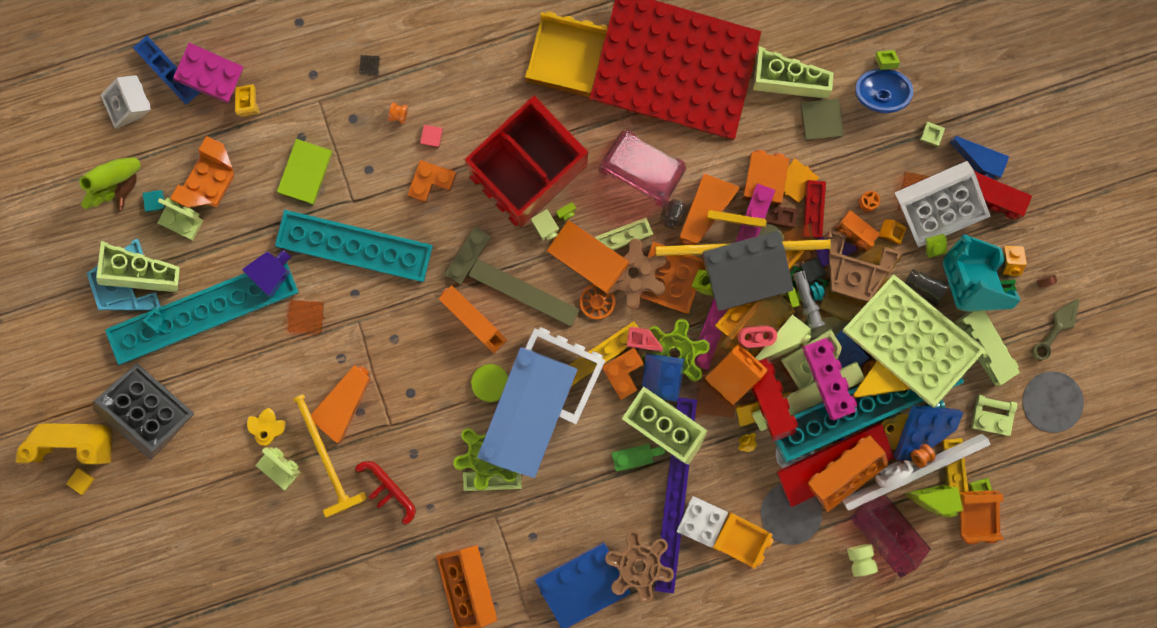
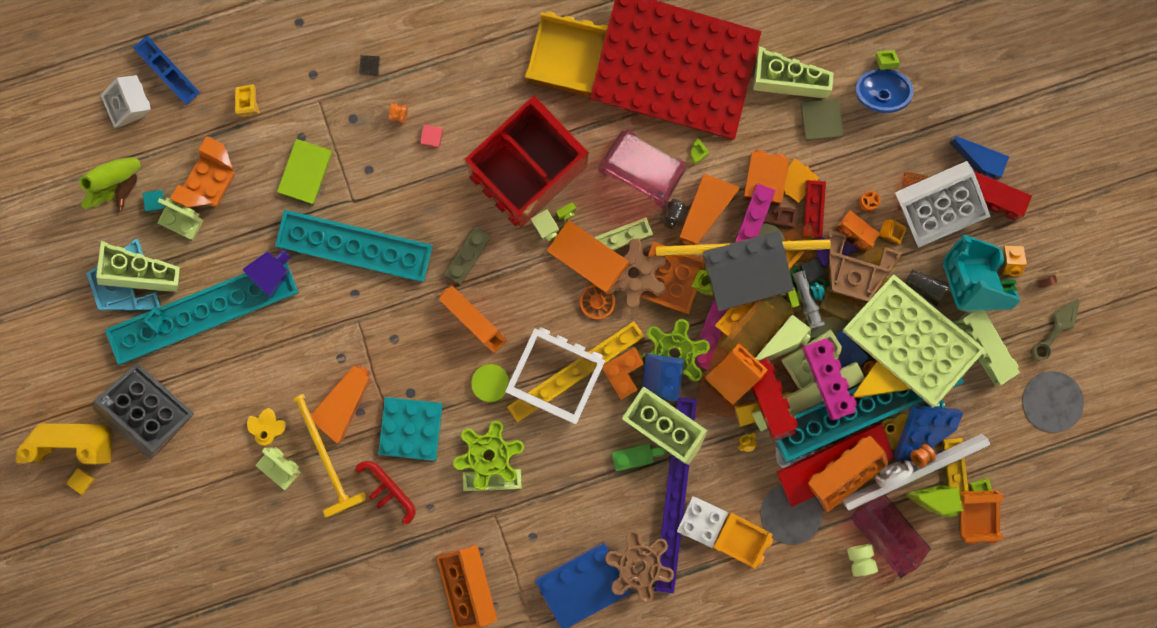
(208, 73): dark pink brick -> none
(305, 316): clear orange piece -> none
(410, 428): none -> teal plate
(428, 175): orange plate -> none
(524, 292): olive tile -> none
(527, 413): medium blue slope -> none
(643, 339): coral tile -> none
(698, 152): none -> lime tile
(737, 219): yellow tile -> none
(756, 336): coral plate -> none
(932, 134): yellowish green tile -> none
(936, 245): lime plate -> none
(990, 421): yellowish green plate -> none

